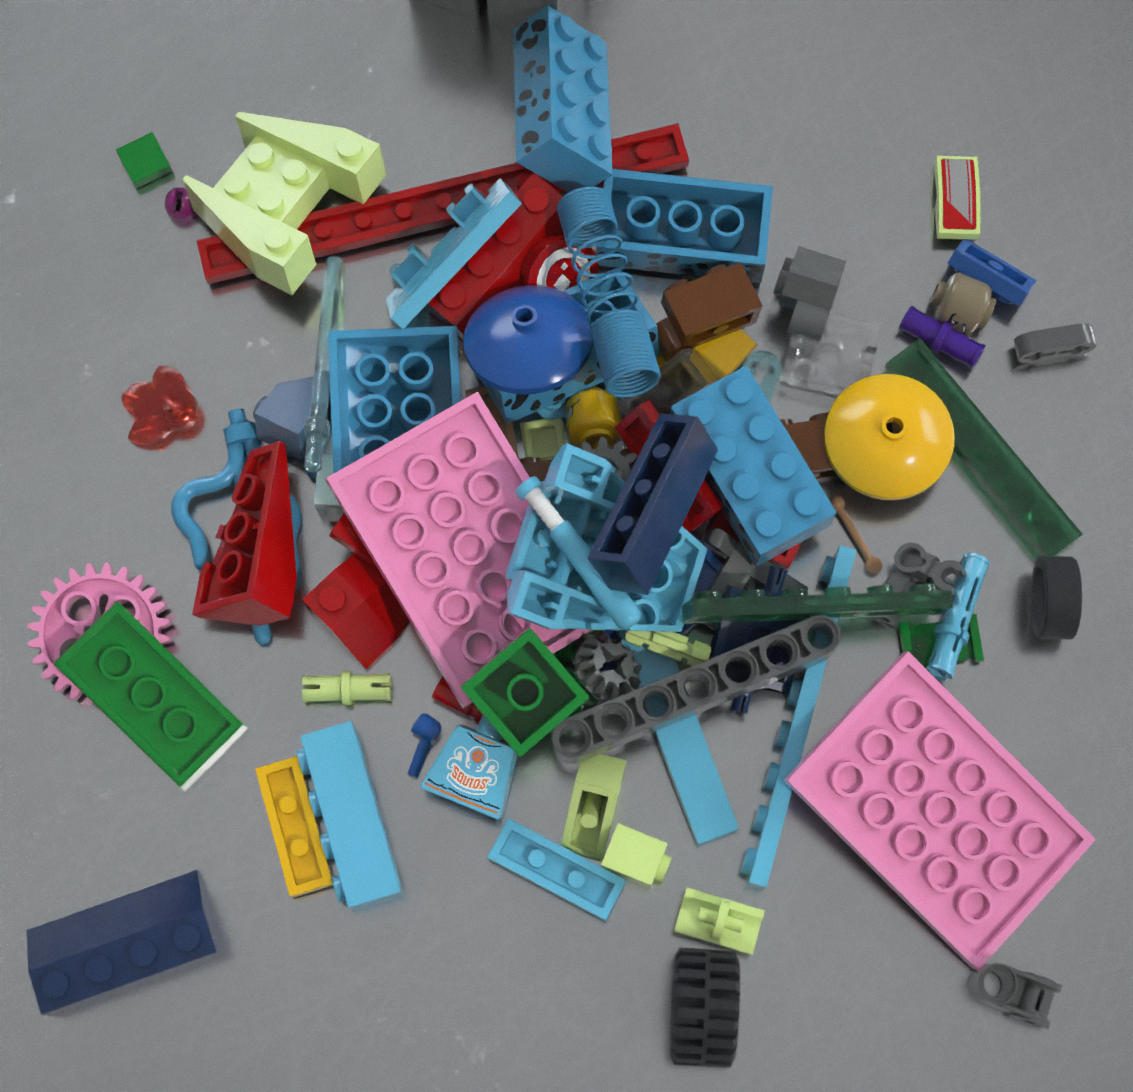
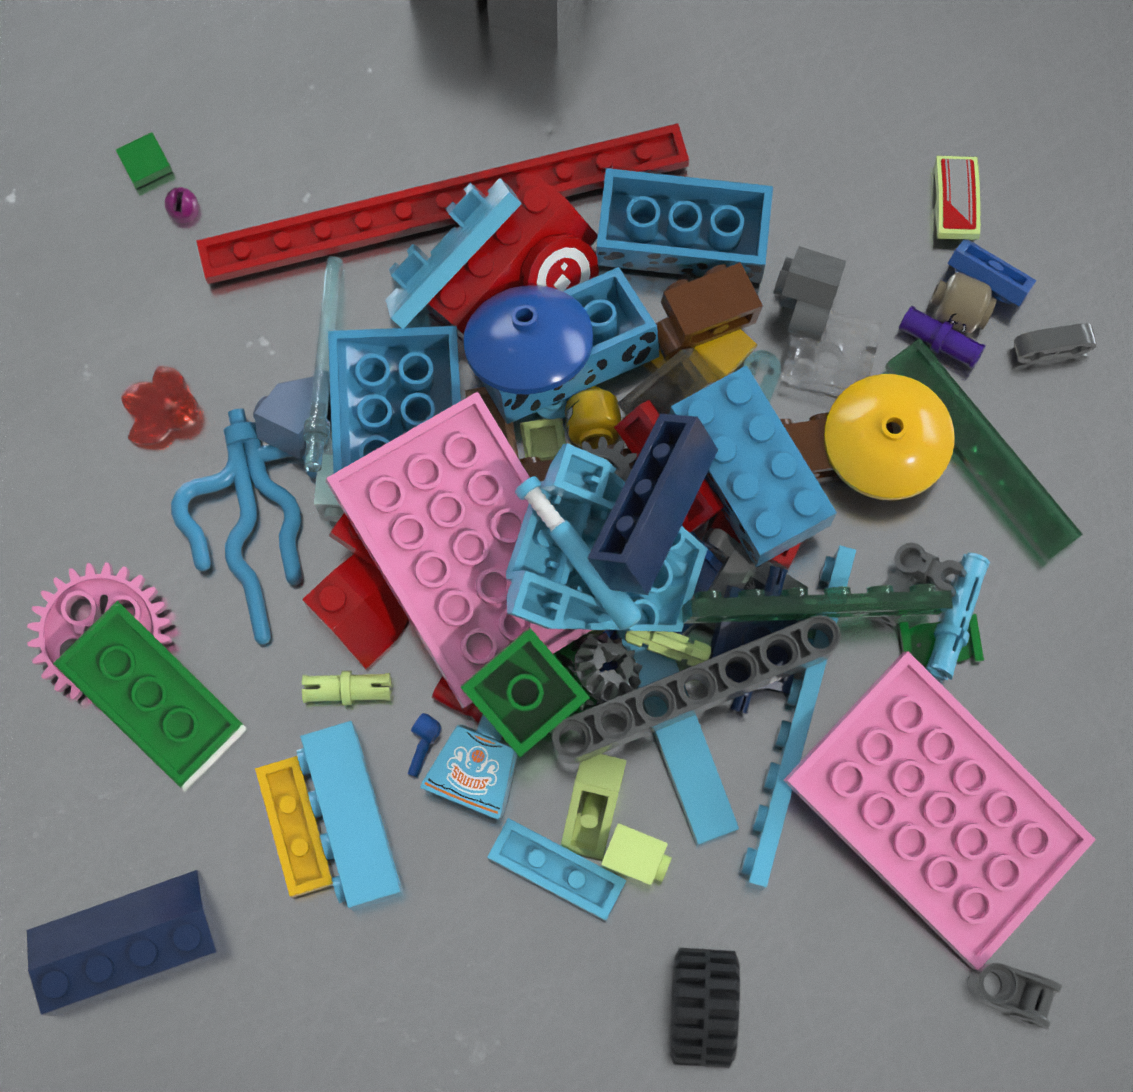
(255, 561): red wedge -> none
(278, 185): yellowish green wedge -> none
(561, 101): dark azure brick -> none
(620, 334): dark azure piece -> none
(719, 921): yellowish green hips -> none
(873, 564): medium nougat hinge -> none
(1056, 597): black tyre -> none

